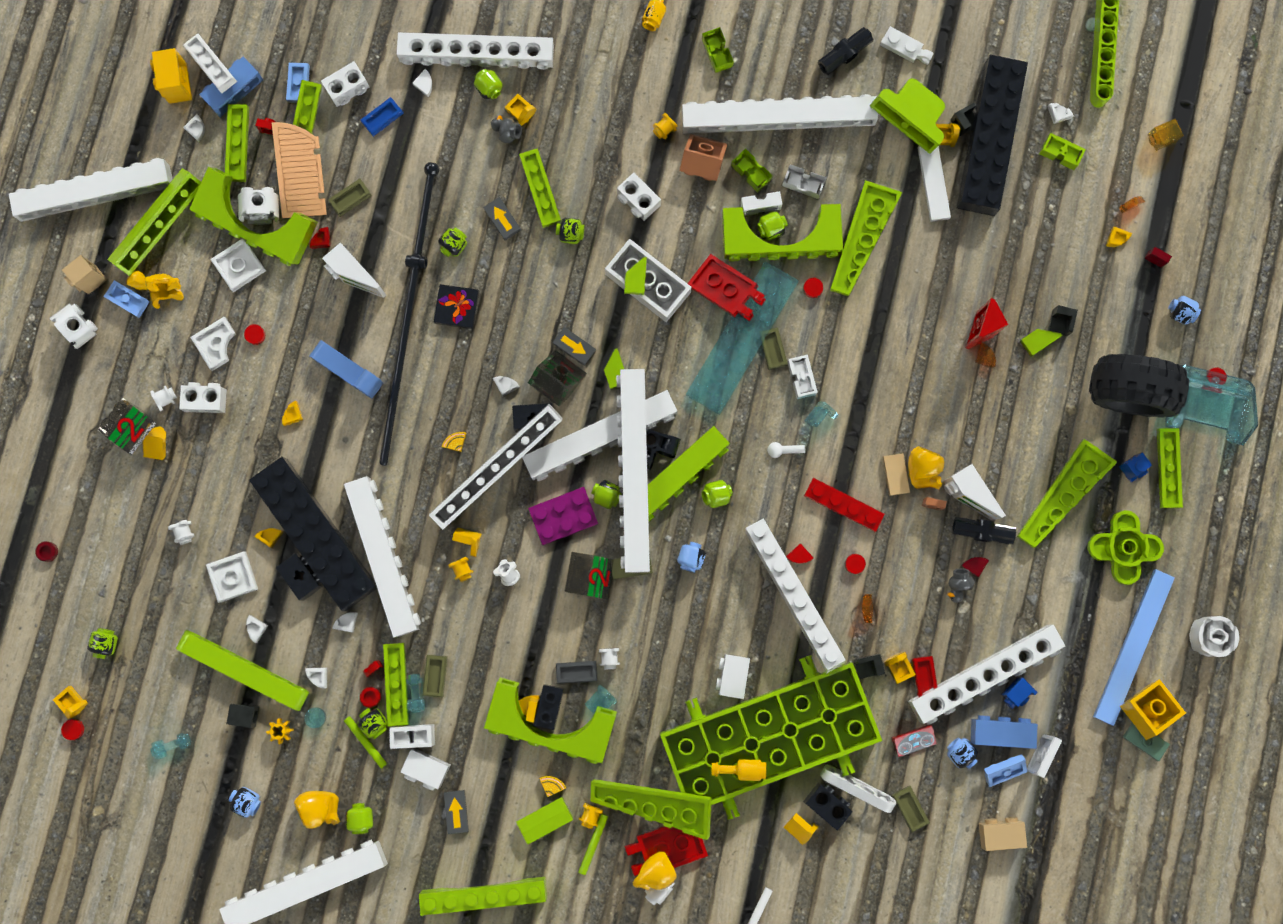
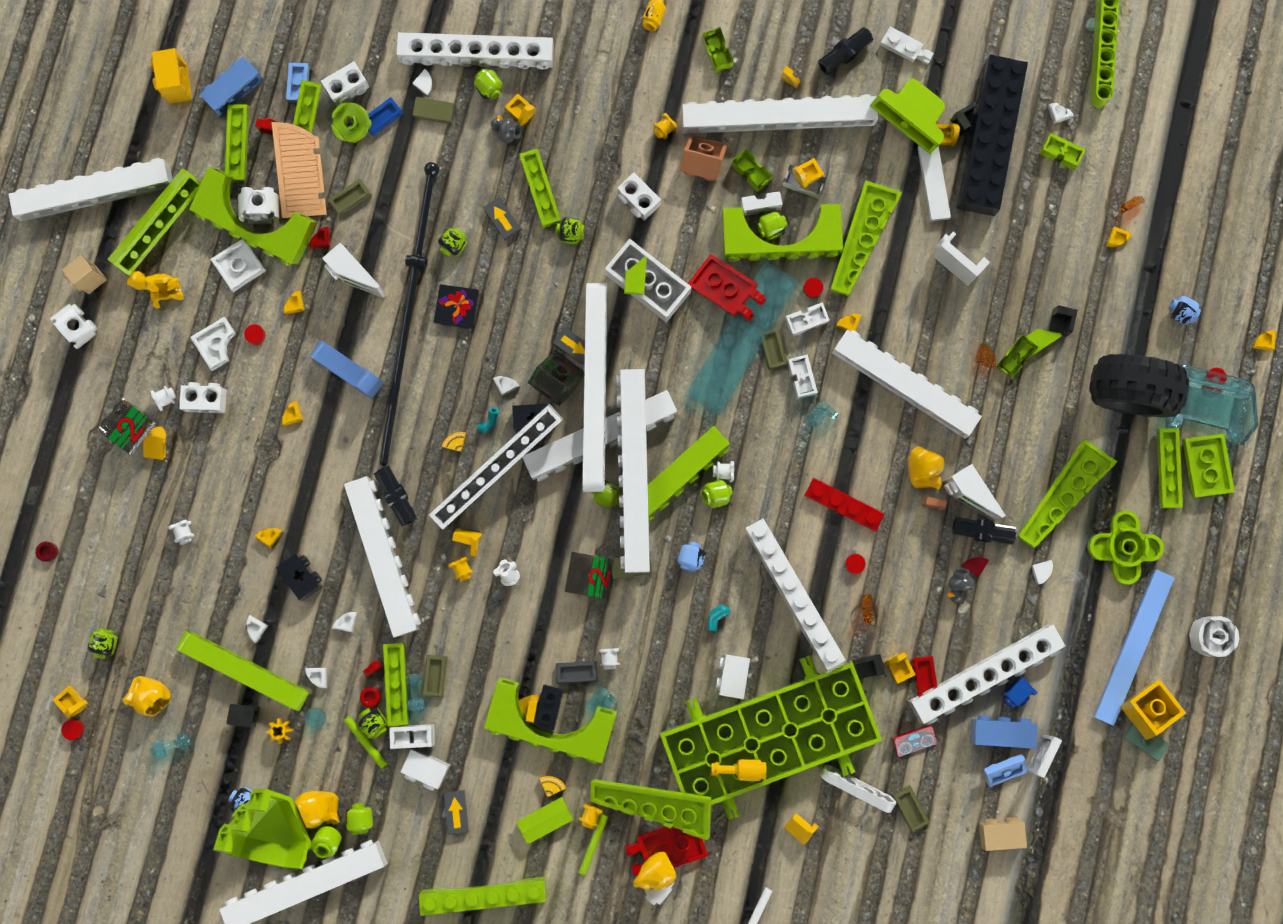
(126, 299): light blue plate -> none
(147, 696): none -> yellow piece
(195, 127): white tile -> none
(209, 63): white tile -> none
(232, 577): white tile -> none
(266, 831): none -> lime panel
(294, 304): none -> yellow tile
(313, 533): black brick -> none
(326, 842): none -> lime head
(340, 121): none -> lime plate
(395, 496): none -> black piece
(433, 110): none -> olive tile
(485, 428): none -> teal arm
(563, 516): magenta plate -> none
(595, 388): none -> white beam
(613, 368): lime tile -> none
(665, 445): black piece -> none
(715, 615): none -> teal arm
(724, 471): none -> white brick
(776, 449): white bar -> none
(788, 77): none -> yellow tile
(799, 555): red tile -> none
(807, 173): none -> yellow tile
(811, 319): none -> white piece
(825, 809): black brick -> none
(849, 322): none -> yellow tile
(896, 474): tan tile -> none
(907, 384): none -> white brick
(957, 262): none -> white panel
(962, 753): light blue head -> none
(986, 324): red slope -> none
(1015, 355): none -> lime piece
(1042, 571): none -> white tile
(1135, 467): blue brick -> none
(1158, 257): dark red tile -> none
(1165, 135): clear yellow brick -> none
(1208, 465): none -> lime plate
(1265, 341): none -> yellow tile

